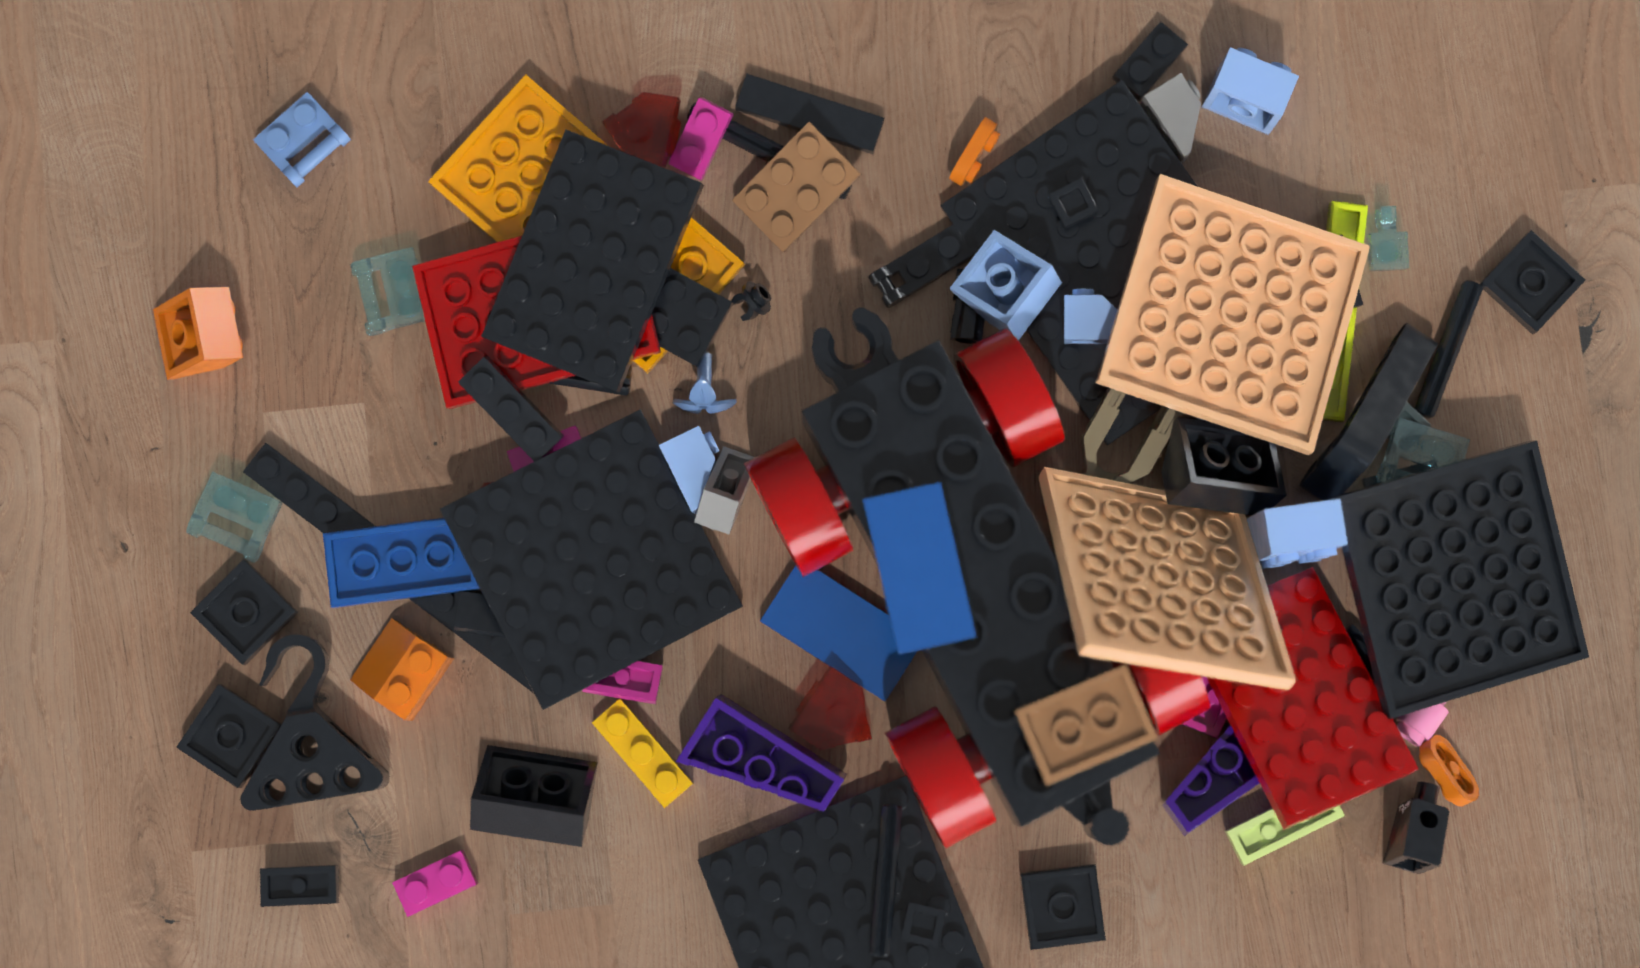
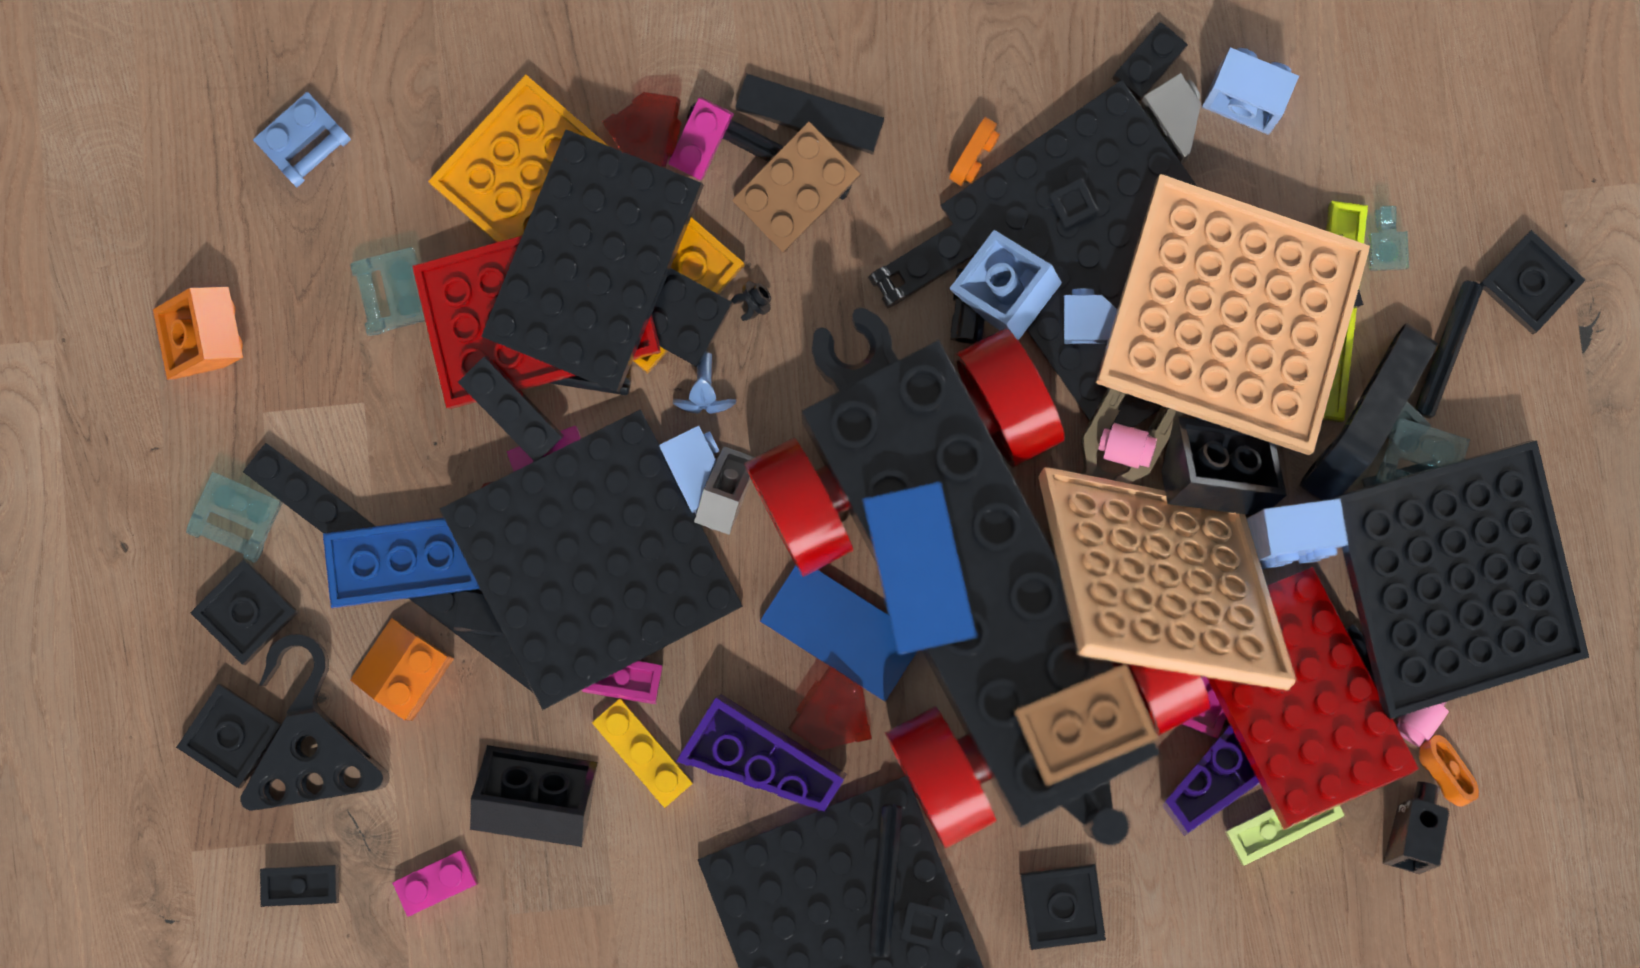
(1127, 446): none -> bright pink brick

